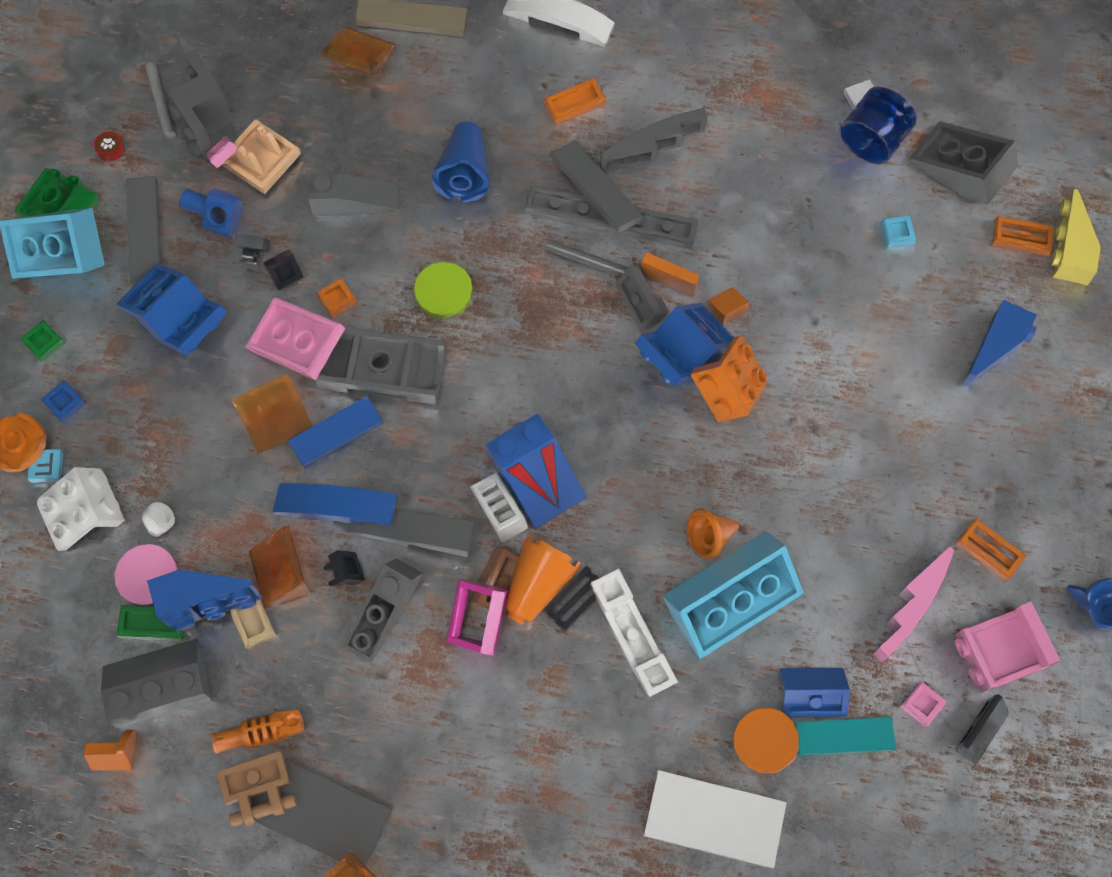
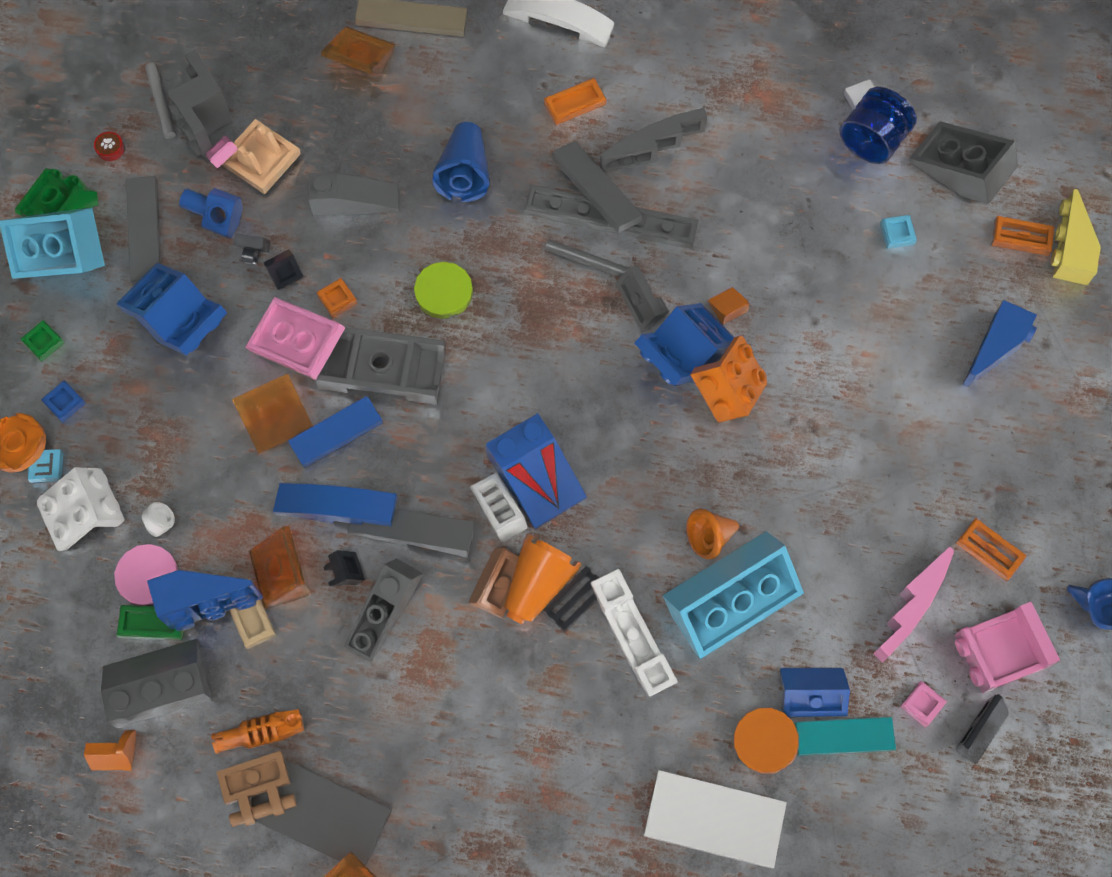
(494, 618): dark pink tile -> none
(669, 274): orange tile -> none

